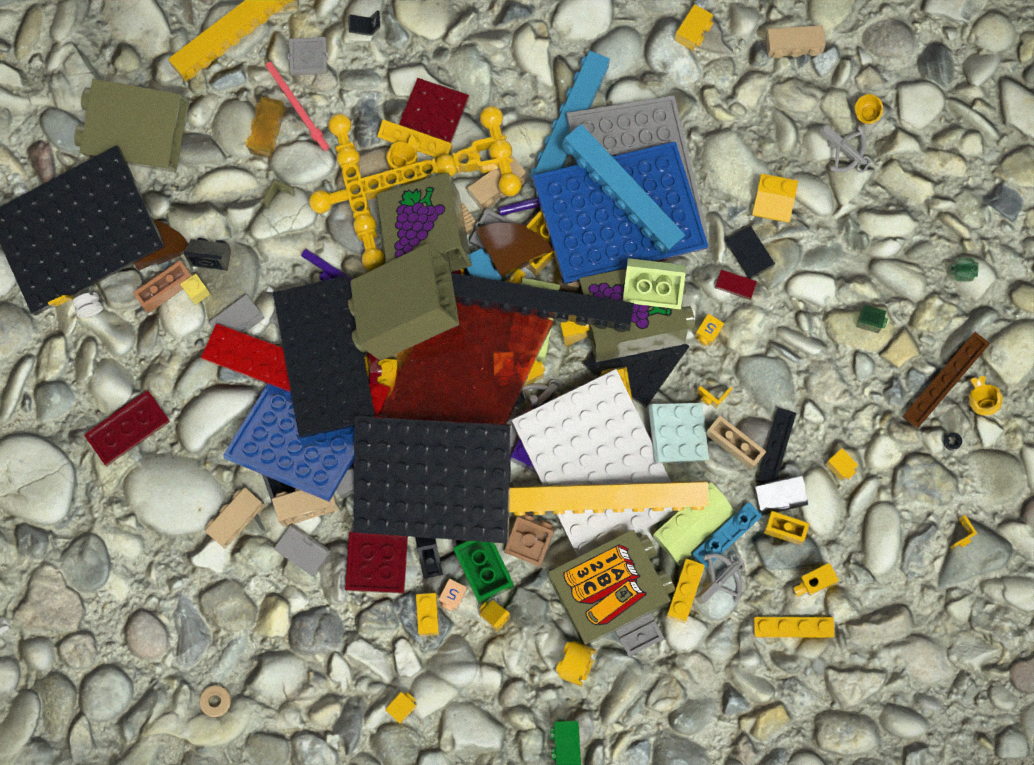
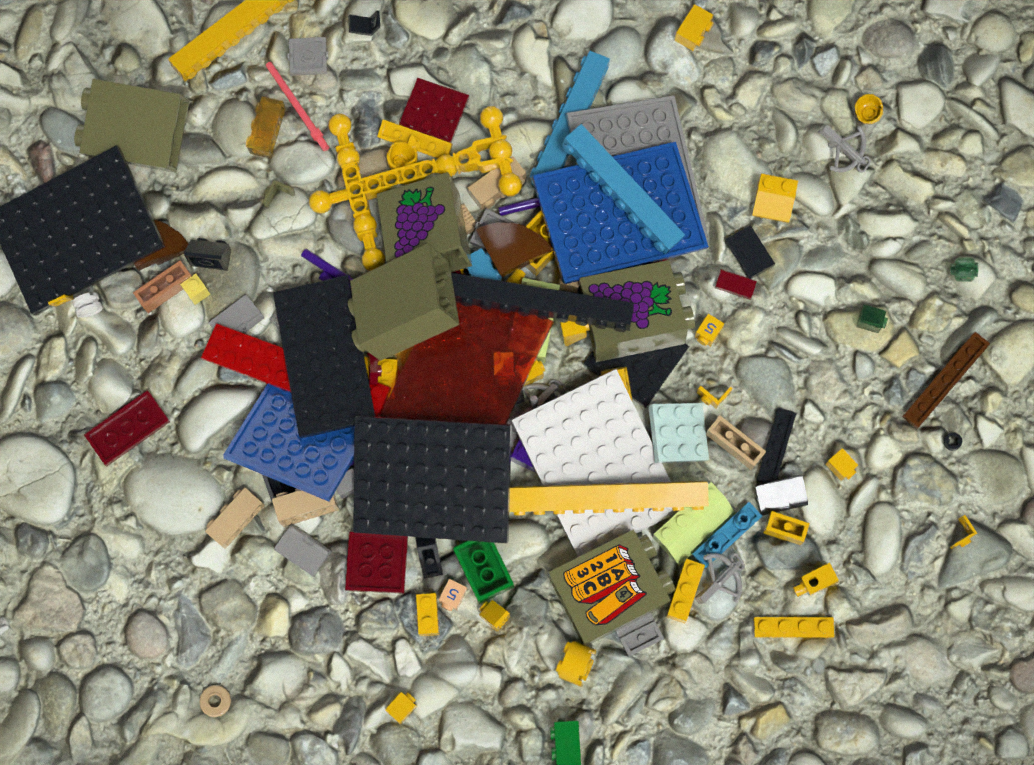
(530, 539): medium nougat plate -> none
(654, 283): yellowish green slope -> none
(795, 41): tan brick -> none
(985, 398): yellow hat -> none

